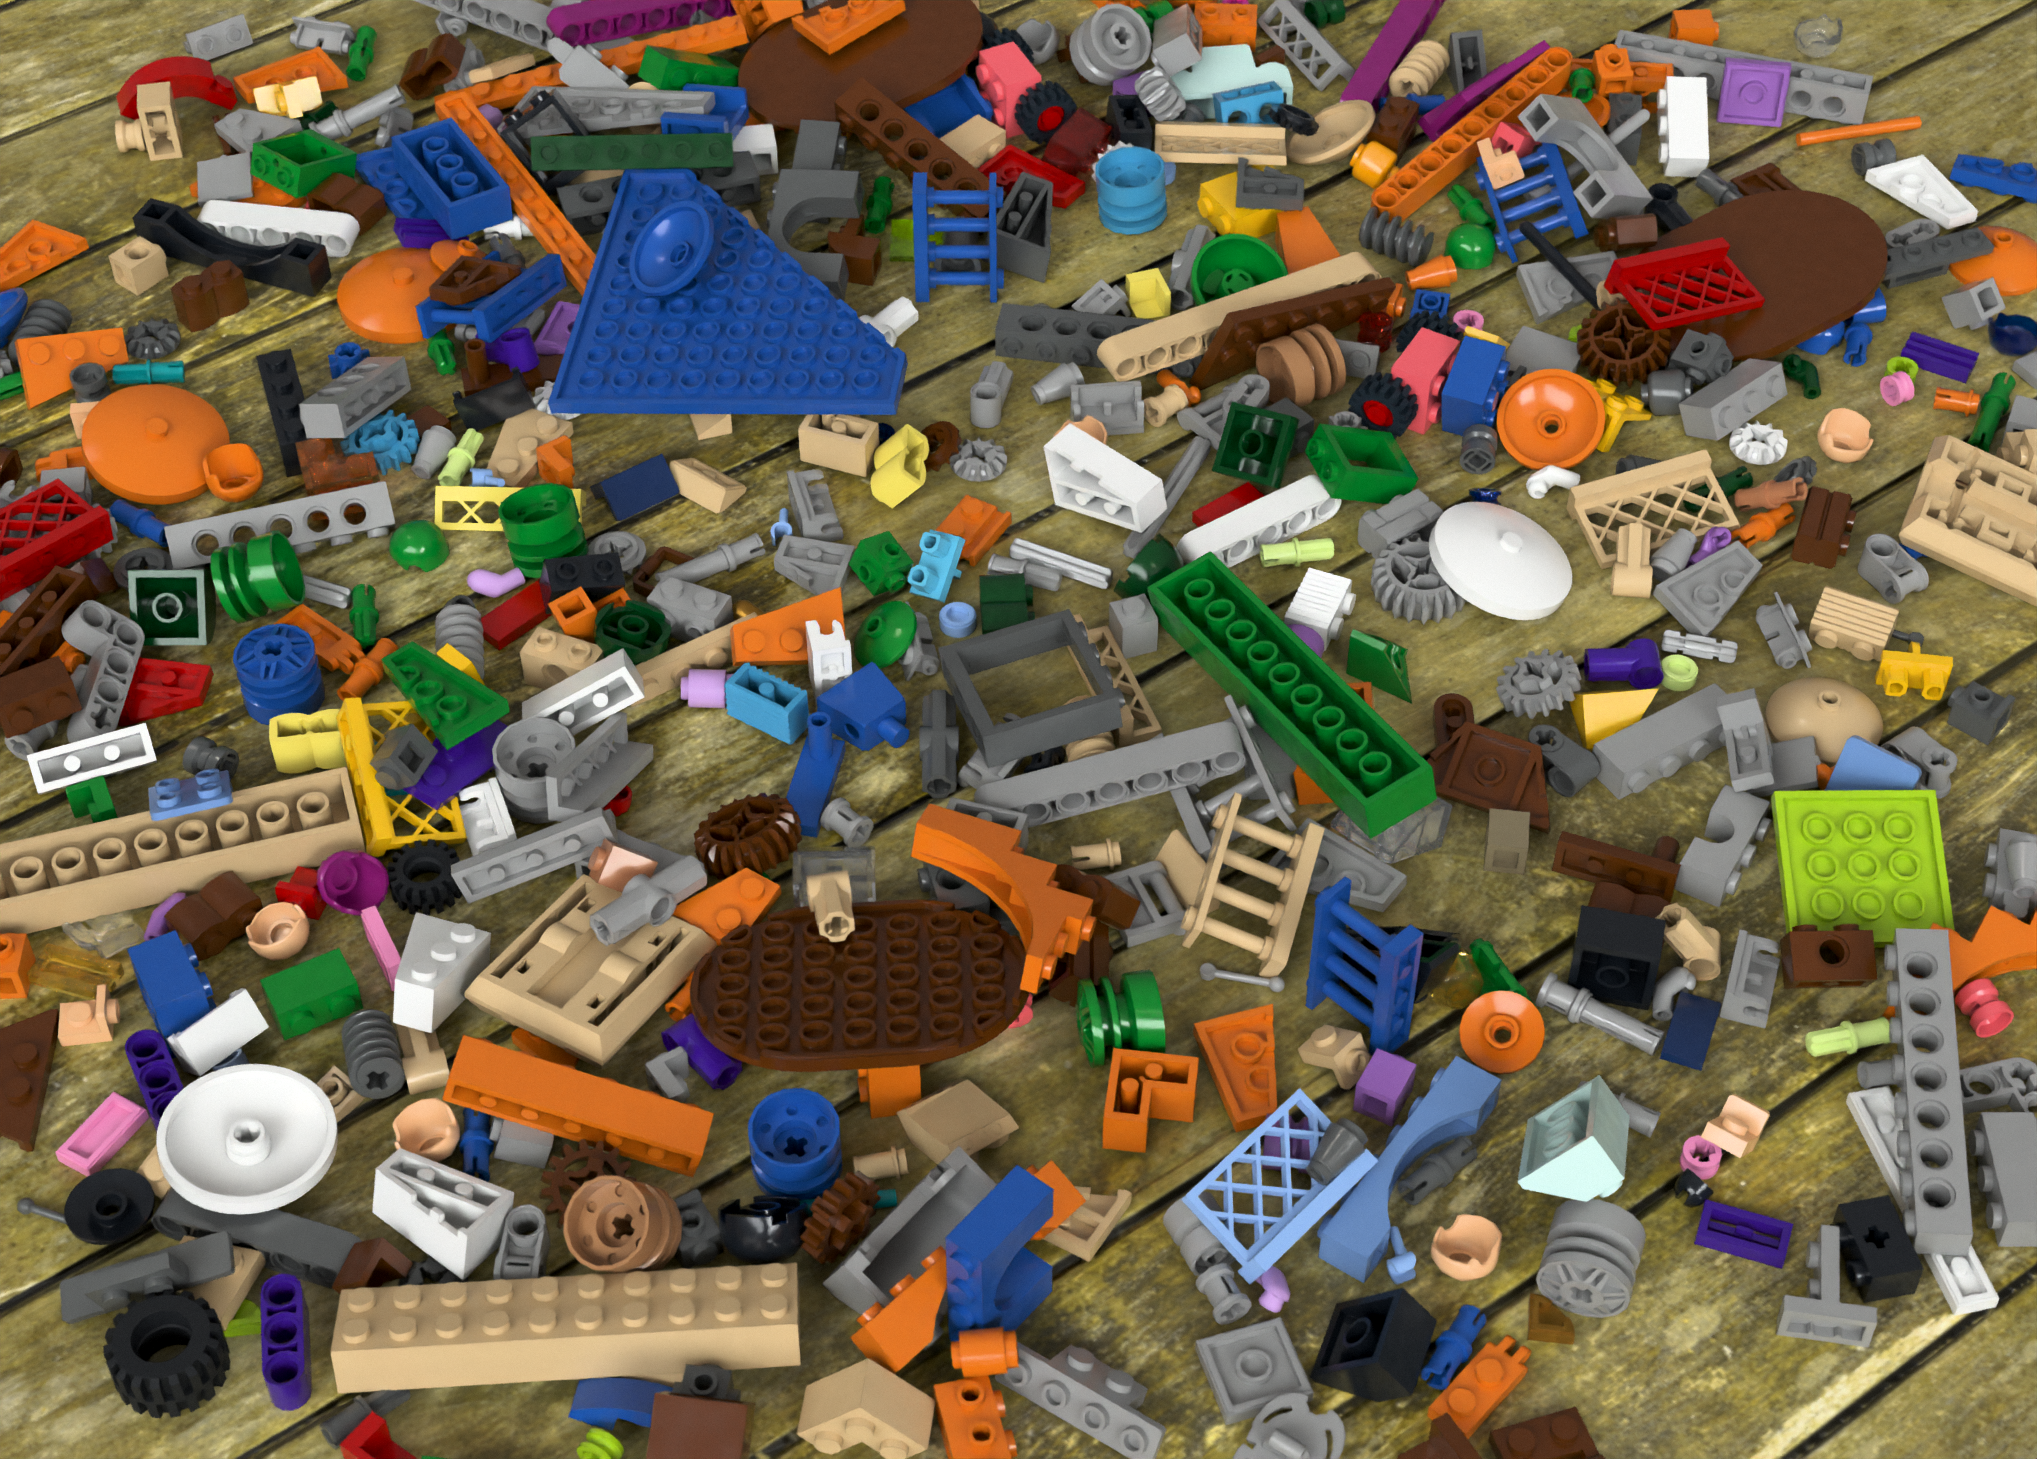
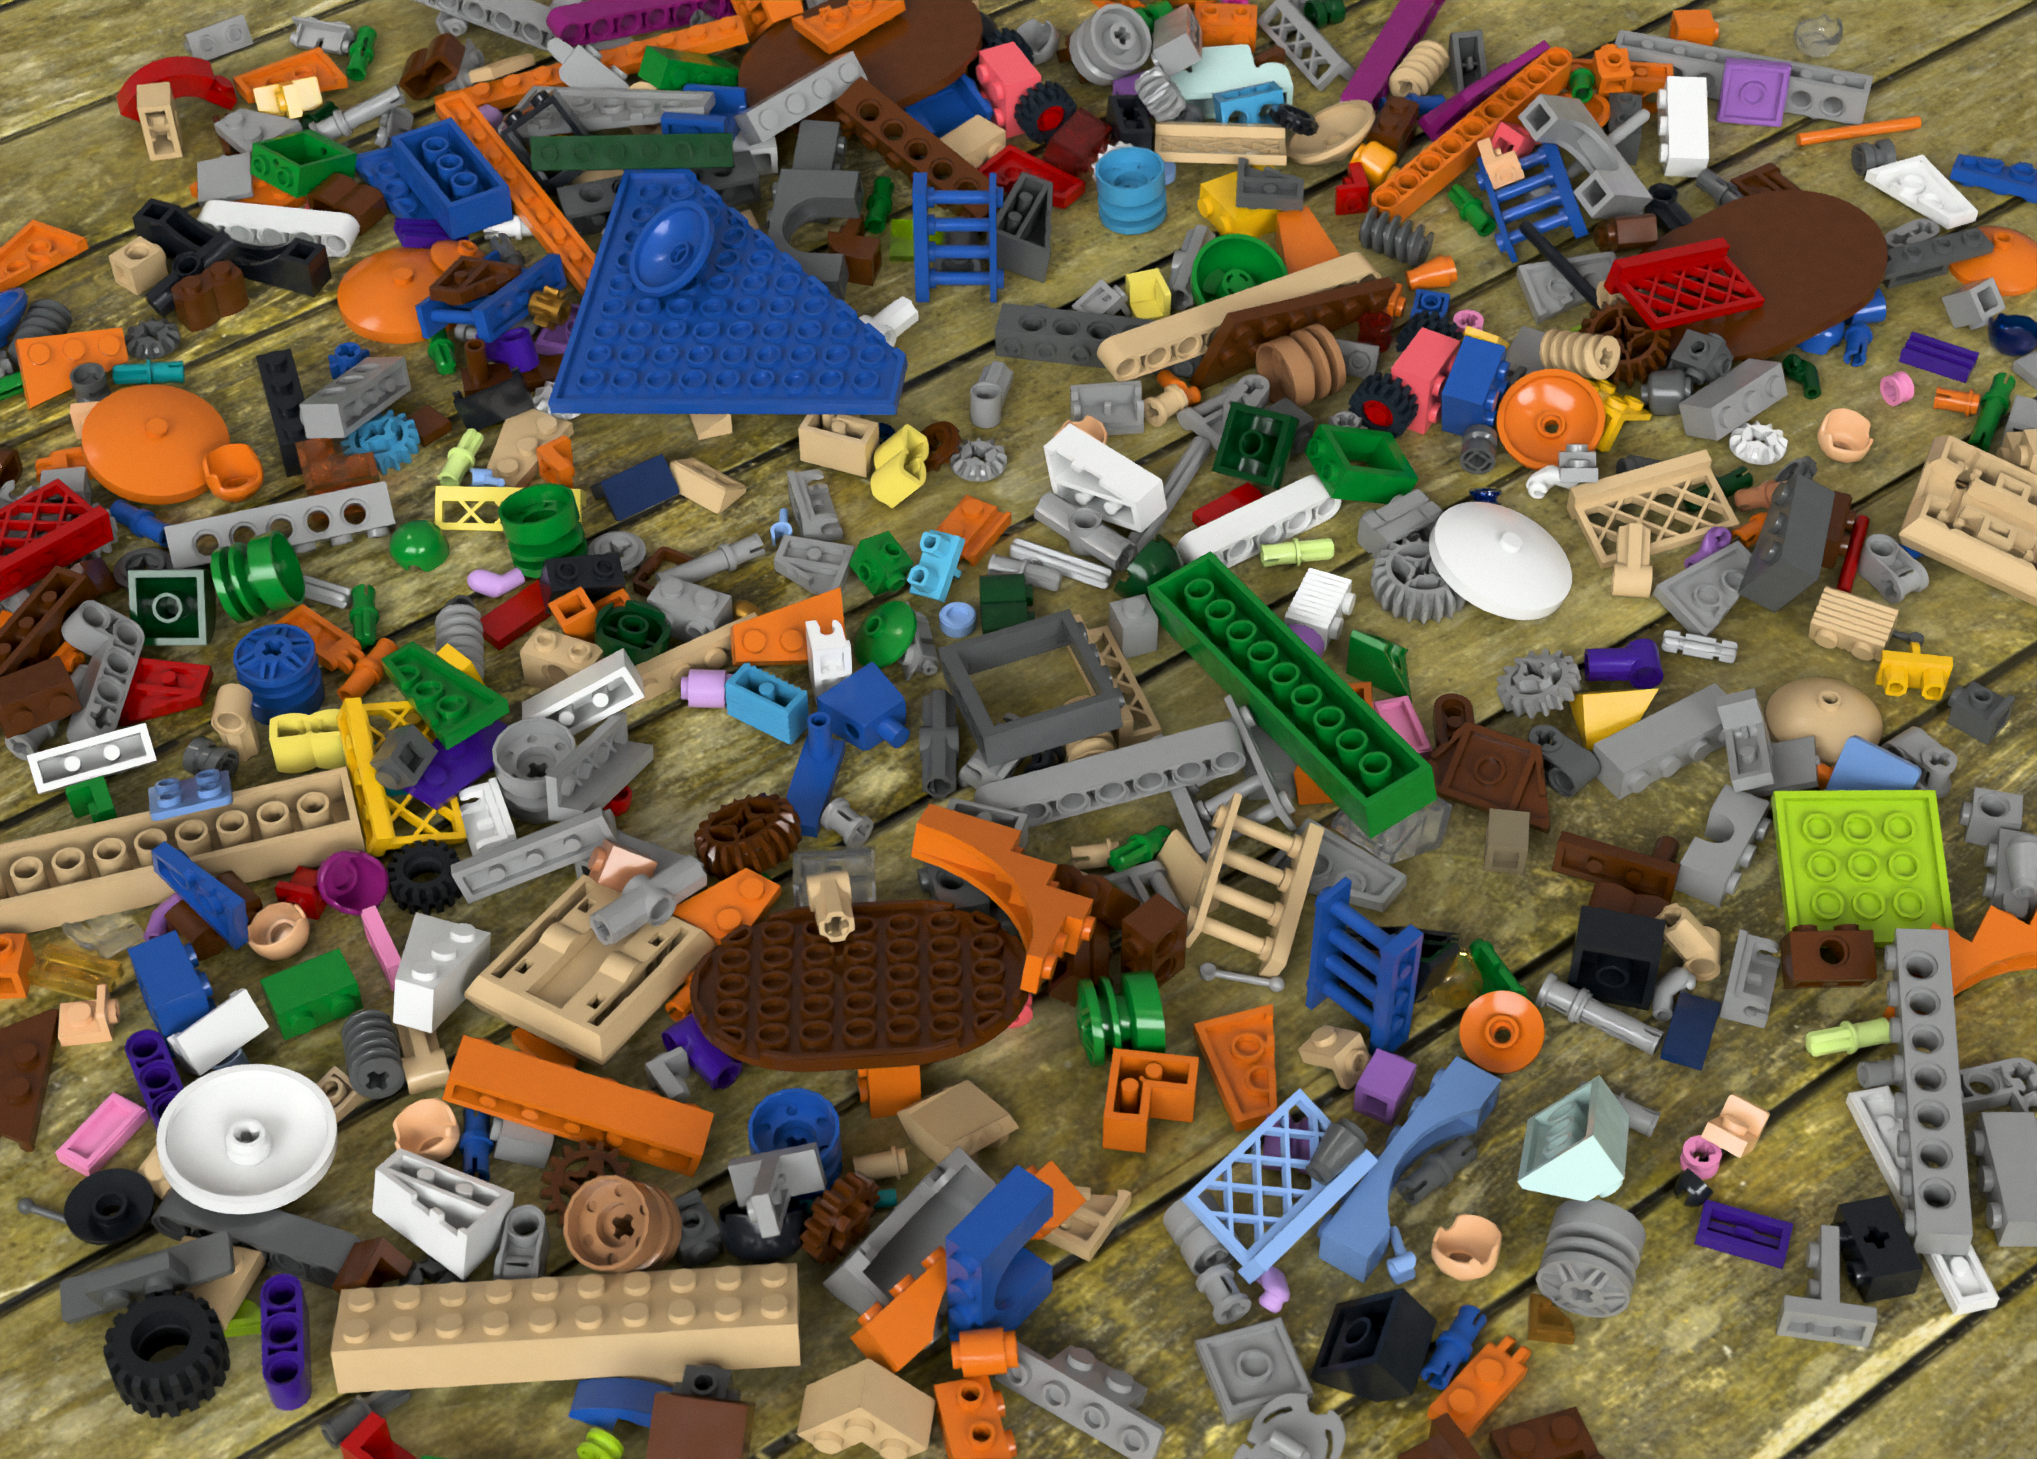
(129, 136): tan wheel -> none
(189, 264): none -> black piece
(203, 893): none -> blue wing
(235, 721): none -> tan piece
(433, 451): light grey cone -> none
(549, 307): none -> pearl gold gear
(771, 1178): none -> light grey bracket
(799, 98): none -> light grey brick
(1057, 383): light grey cone -> none
(1085, 531): none -> light grey piece
(1138, 849): none -> green axle
(1154, 939): none -> reddish brown brick
(1353, 193): none -> red bracket
(1403, 719): none -> bright pink tile
(1470, 246): green hair -> none
(1577, 464): none -> light grey slope
(1580, 353): none -> tan piece
(1673, 555): light grey cone -> none
(1679, 672): yellowish green tile -> none
(1789, 543): none -> dark grey wedge
(1791, 644): light grey hinge -> none
(1853, 554): none -> red bar
(1902, 364): lime bush -> none
(1981, 1004): coral wheel -> none
(1988, 813): none -> light grey brick

